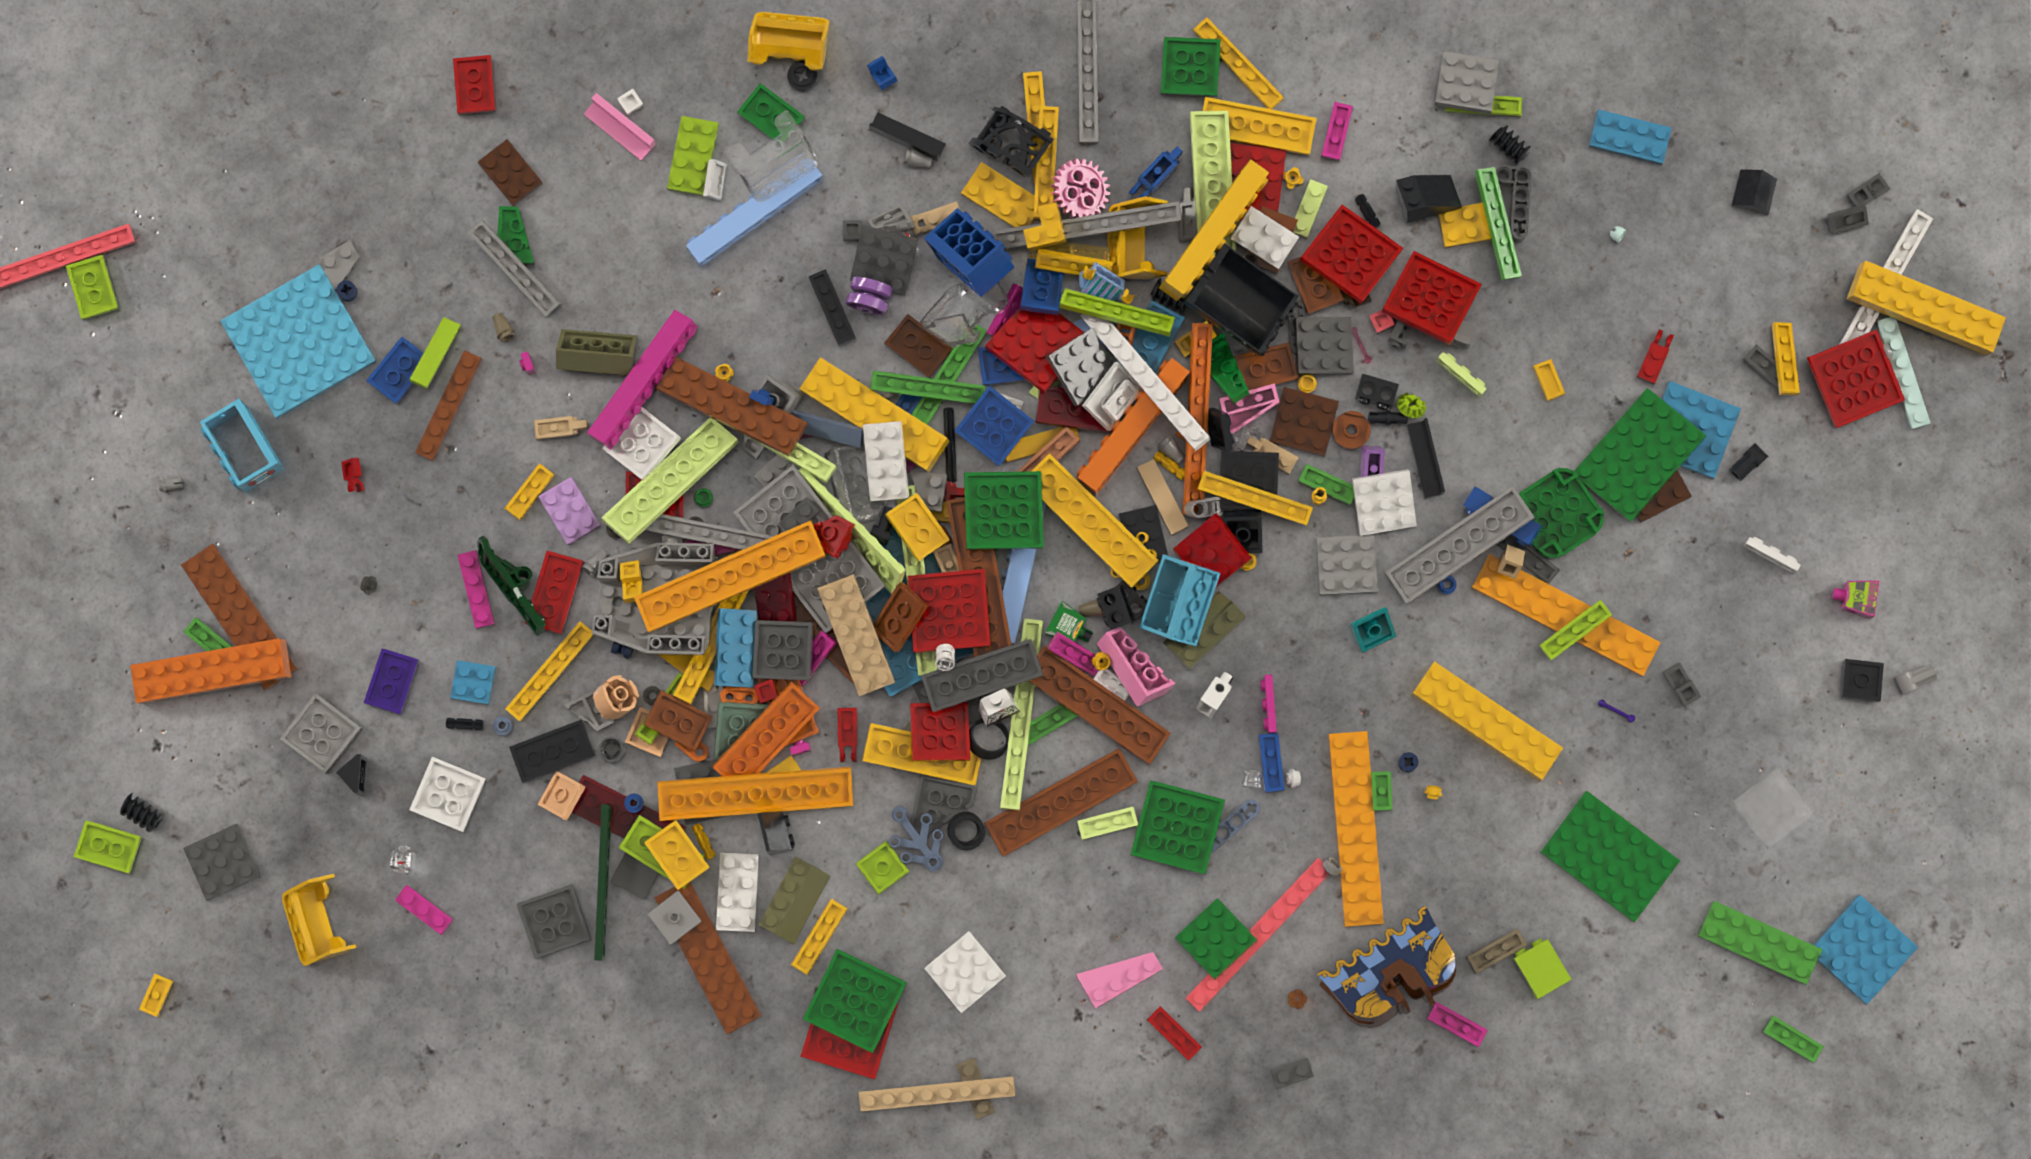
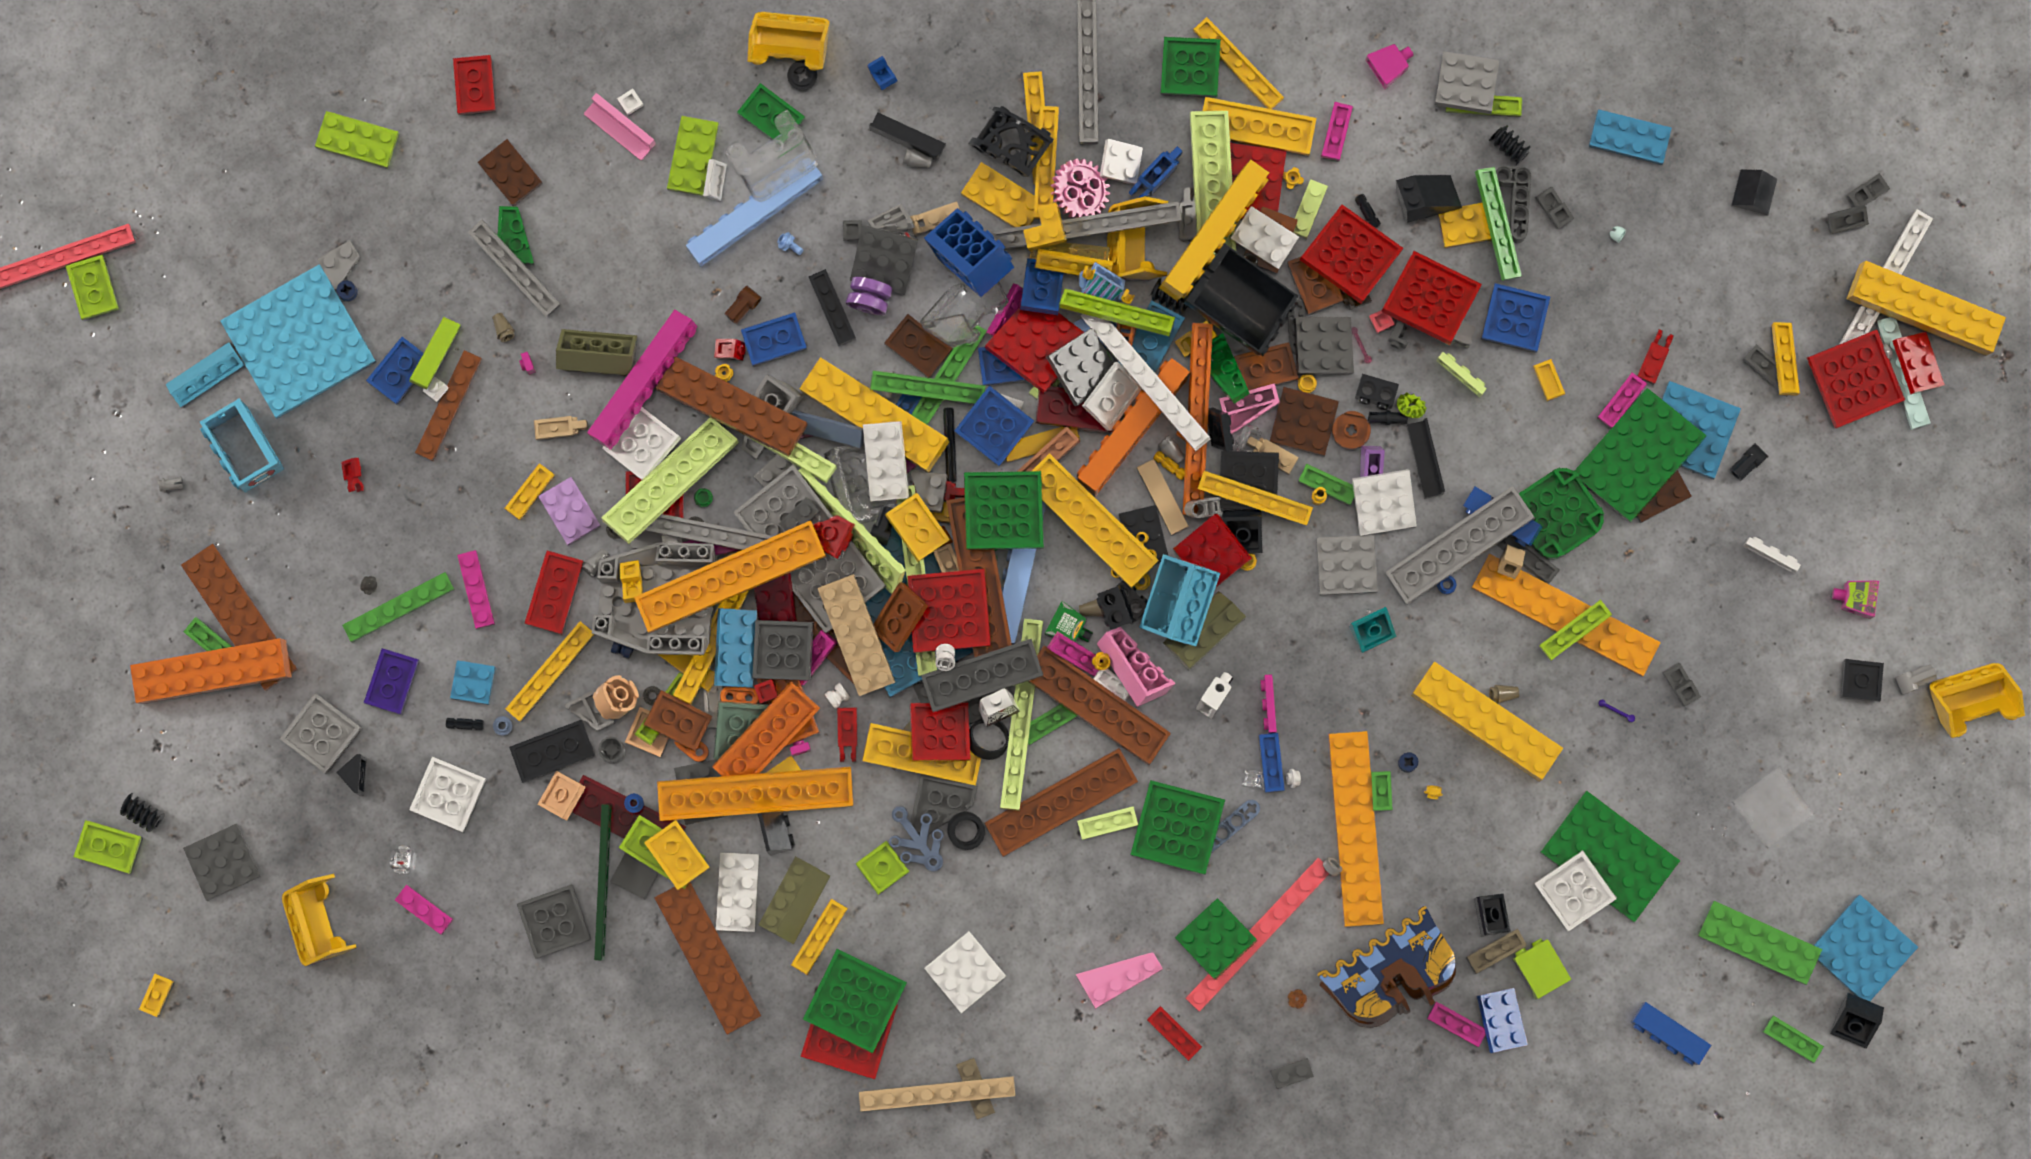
(204, 374): none -> medium azure panel
(356, 139): none -> lime plate
(398, 607): none -> bright green plate
(436, 389): none -> white plate
(507, 579): dark green piece -> none
(674, 917): light grey plate -> none
(703, 841): yellow axle -> none
(729, 349): none -> red bracket
(745, 301): none -> reddish brown piece
(762, 396): blue plate -> none
(773, 339): none -> blue plate
(786, 241): none -> light blue plate
(837, 695): none -> white wheel
(1120, 400): white plate -> none
(1121, 162): none -> white plate
(1389, 63): none -> dark pink torso
(1492, 914): none -> black slope
(1502, 1020): none -> plate
(1503, 693): none -> dark tan cone
(1515, 317): none -> blue plate
(1554, 208): none -> dark grey slope
(1575, 890): none -> white plate
(1622, 400): none -> dark pink plate
(1670, 1033): none -> blue brick
(1857, 1020): none -> black slope
(1918, 362): none -> plate
(1976, 695): none -> yellow windscreen

